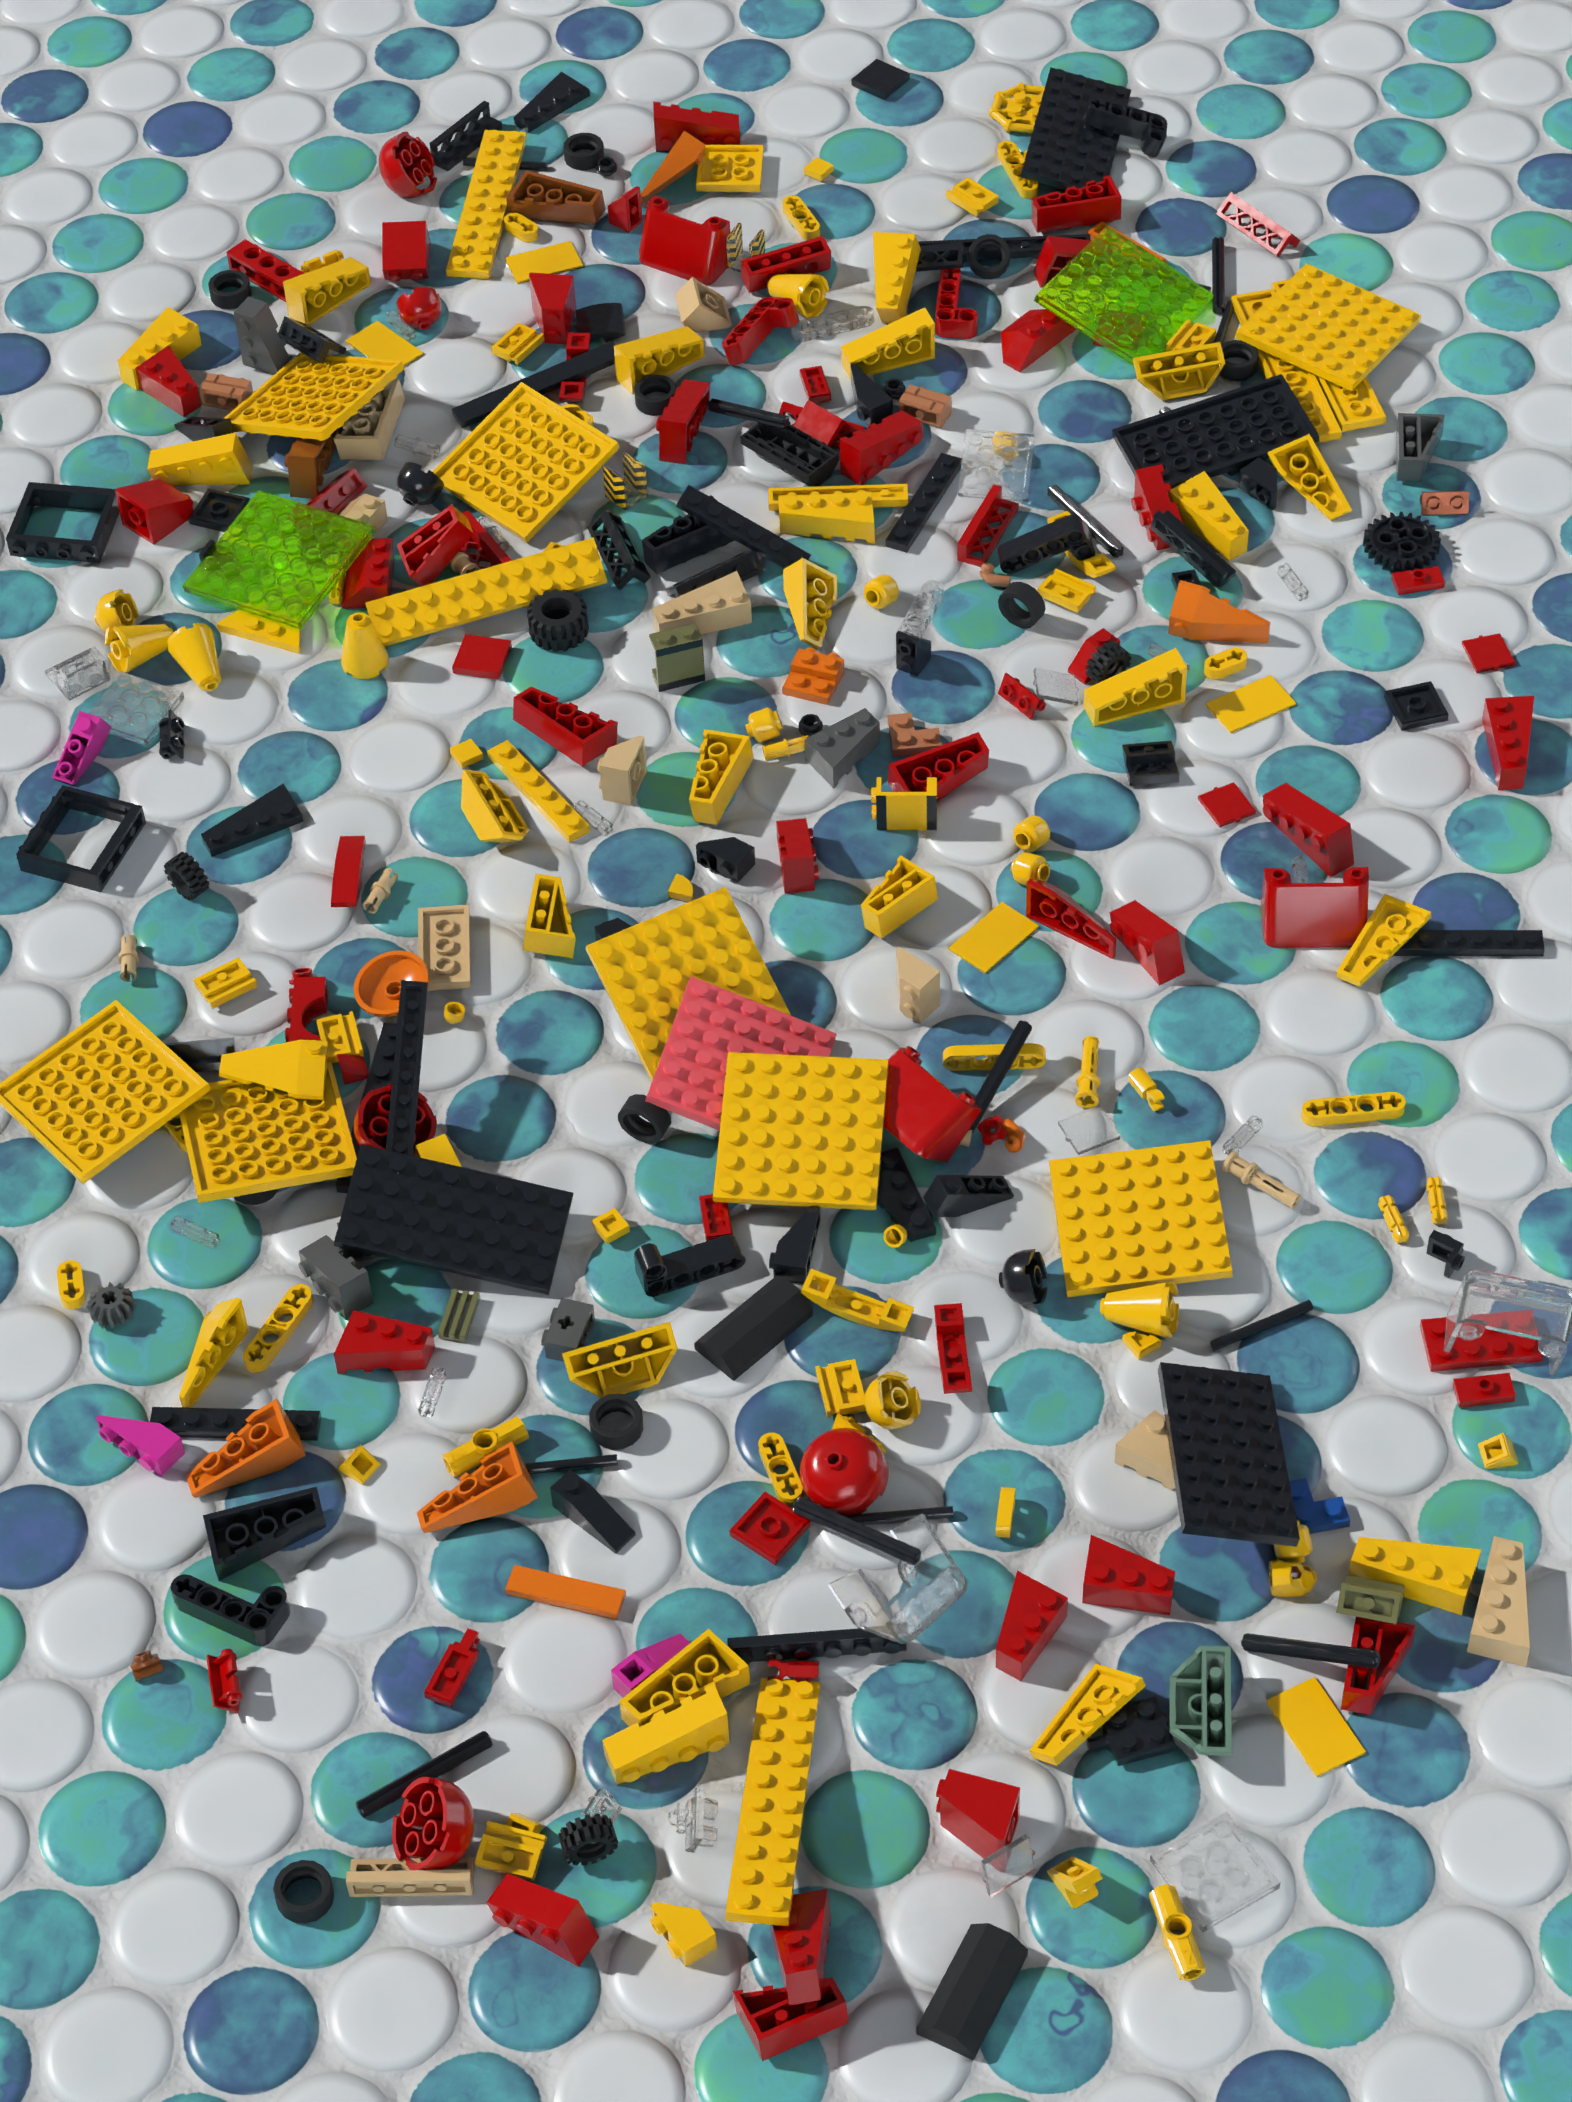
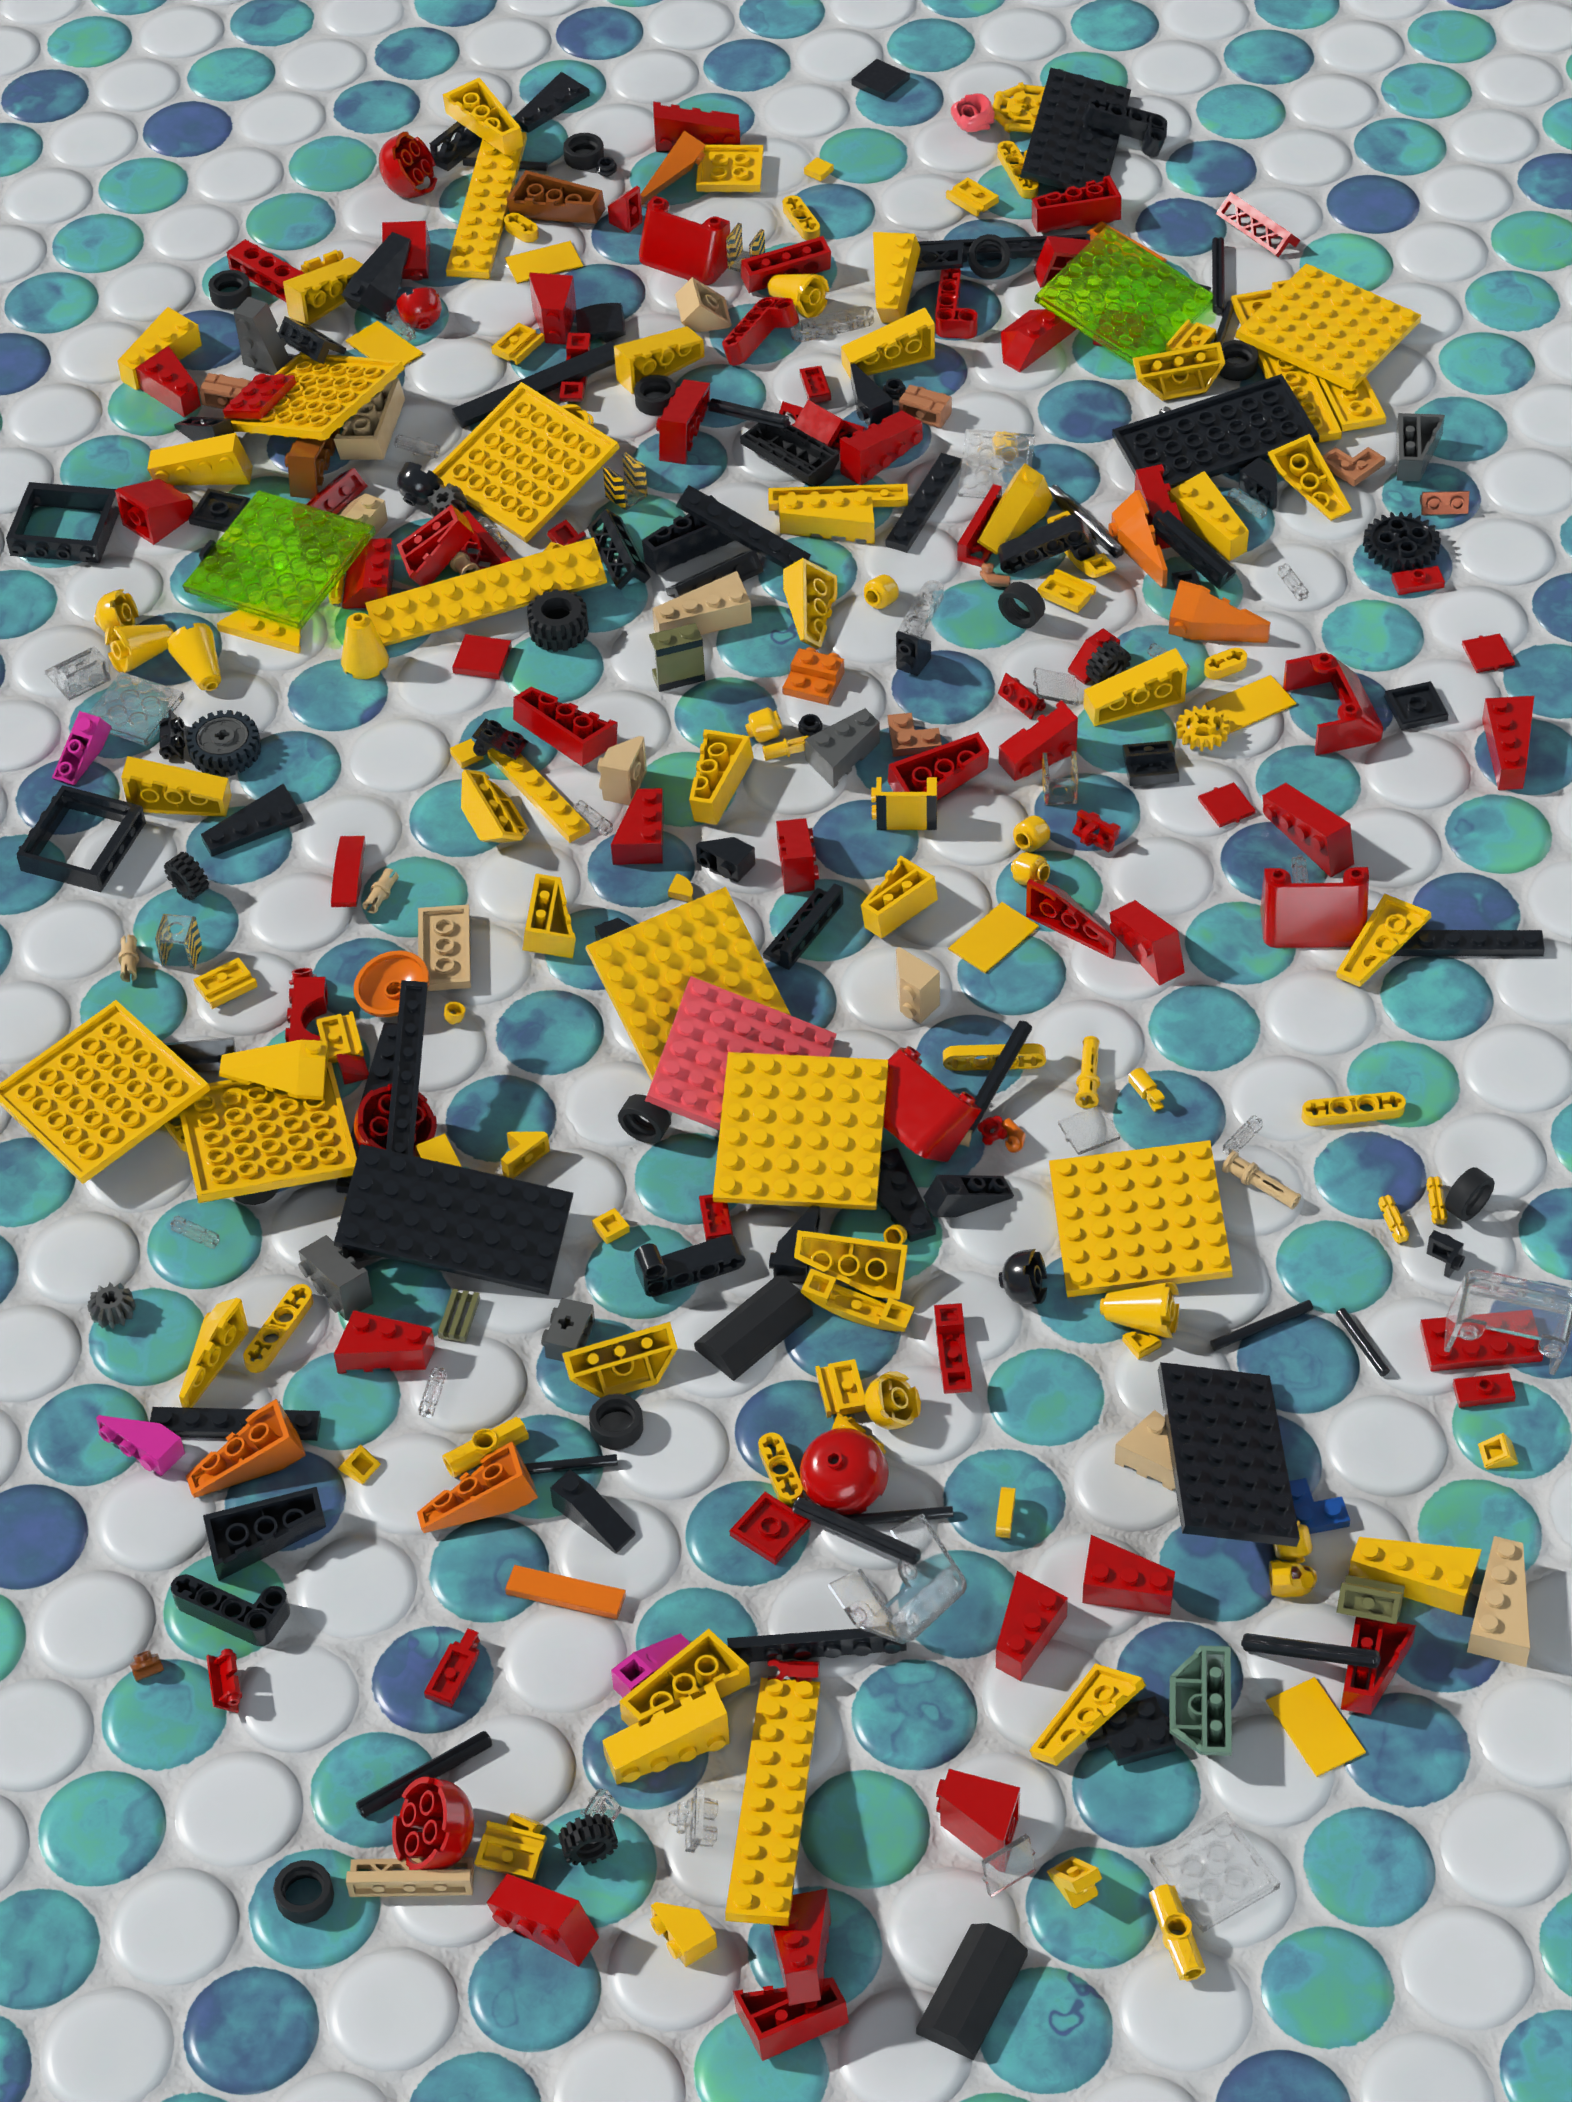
(76, 1284): yellow beam -> none
(174, 789): none -> yellow wedge
(188, 936): none -> clear piece
(223, 743): none -> black wheel
(259, 396): none -> red plate
(377, 281): none -> black wedge
(445, 497): none -> dark grey gear
(484, 115): none -> yellow wedge
(494, 735): none -> black hinge
(524, 1151): none -> yellow slope
(565, 534): none -> red bracket
(641, 830): none -> red wedge
(805, 931): none -> black fence
(861, 1263): none -> yellow wedge
(973, 113): none -> coral hair
(1019, 508): none -> yellow wedge
(1051, 735): none -> red wedge
(1068, 784): none -> clear piece
(1089, 822): none -> red hips
(1133, 532): none -> orange wedge
(1202, 728): none -> yellow gear
(1247, 503): none -> clear axle
(1353, 469): none -> nougat plate
(1357, 718): none -> red windscreen
(1362, 1342): none -> black bar
(1469, 1194): none -> black tyre

